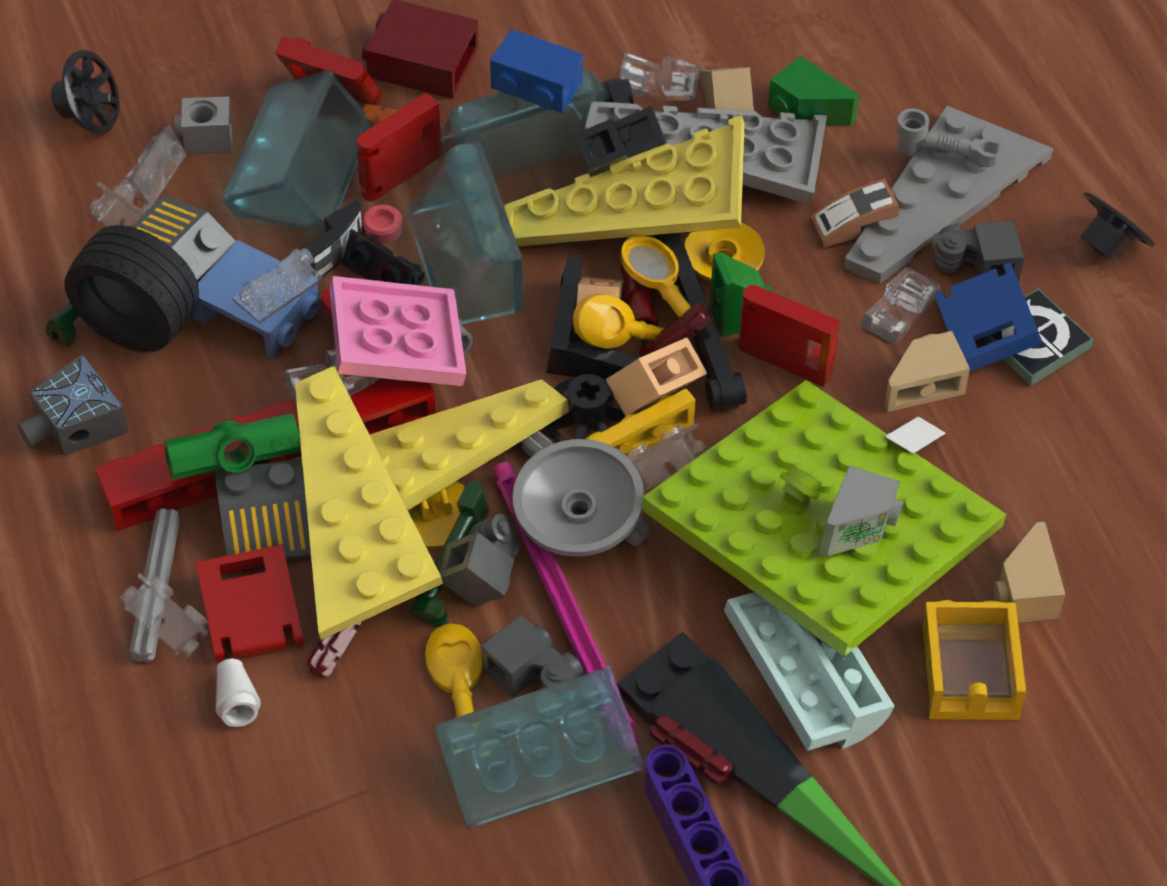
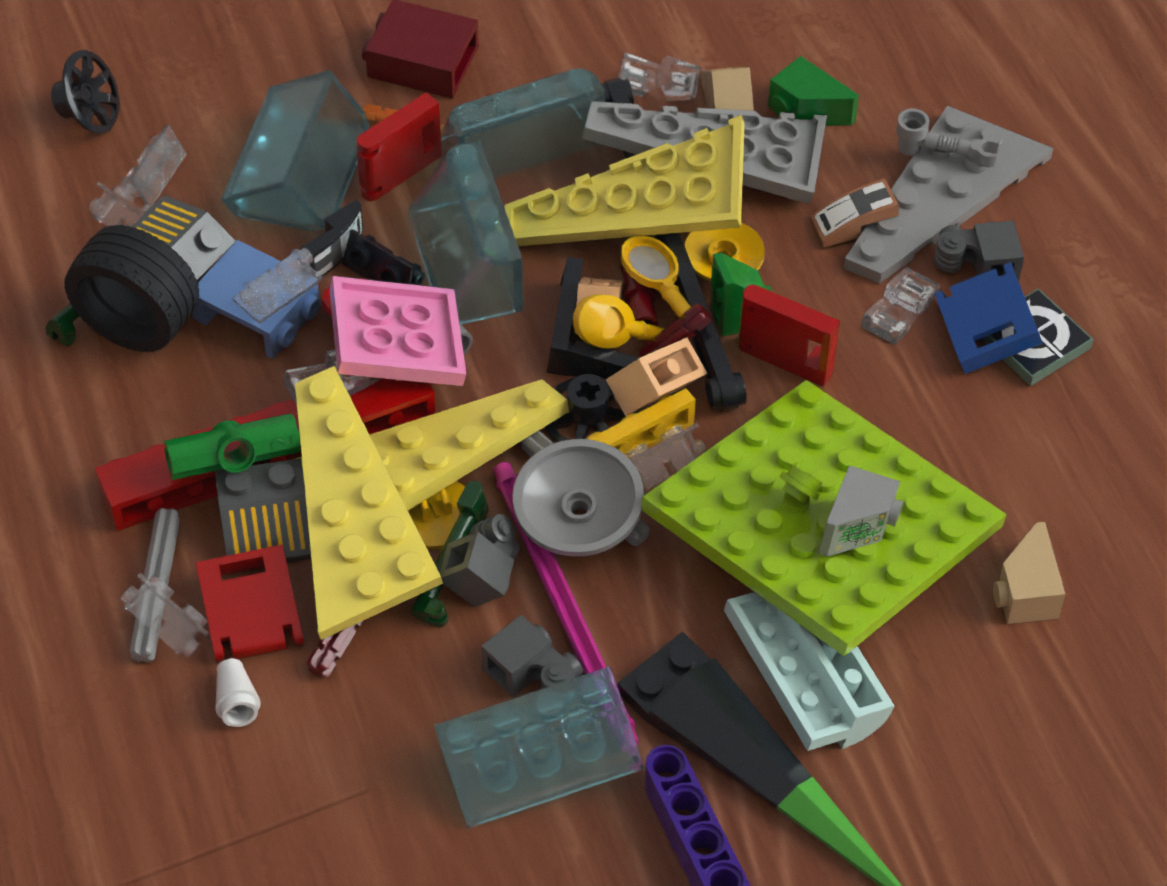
(74, 410): dark grey torso -> none
(205, 125): light grey brick -> none
(305, 60): red container -> none
(383, 223): coral tile -> none
(455, 663): yellow piece -> none
(536, 71): blue brick -> none
(620, 139): black slope -> none
(696, 751): dark red axle -> none
(915, 434): white sticker -> none
(928, 373): tan slope -> none
(973, 660): window -> none
(1111, 229): black wheel -> none

